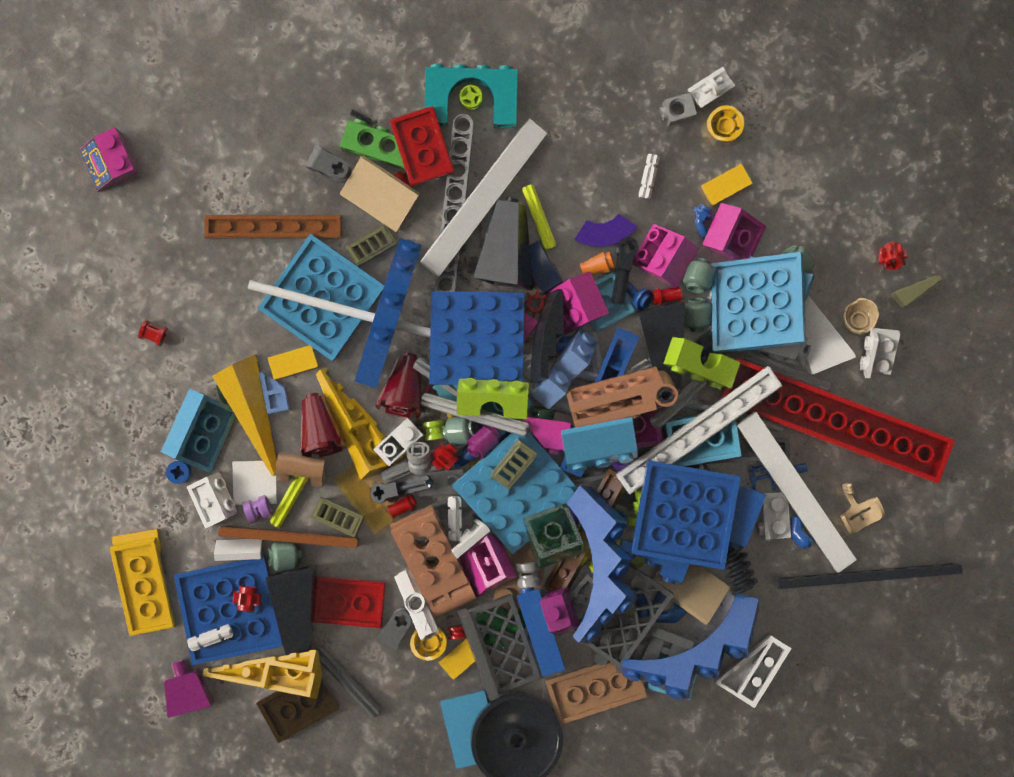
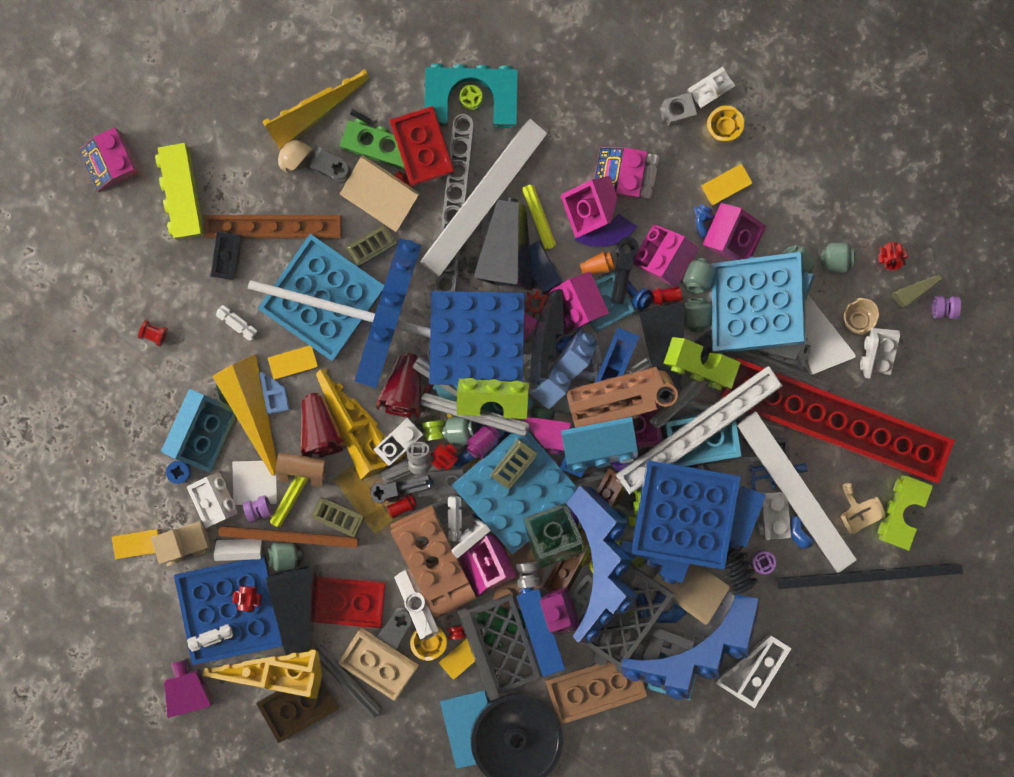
(142, 586): yellow tile -> none
(177, 543): none -> tan brick
(180, 191): none -> neon yellow brick
(225, 255): none -> black plate
(236, 322): none -> white axle
(292, 155): none -> tan hair
(302, 117): none -> yellow wedge
(378, 664): none -> tan tile
(590, 205): none -> dark pink slope
(625, 169): none -> dark pink slope
(759, 560): none -> medium lavender wheel
(838, 257): none -> sand green head
(907, 492): none -> lime arch
(946, 307): none -> medium lavender wheel

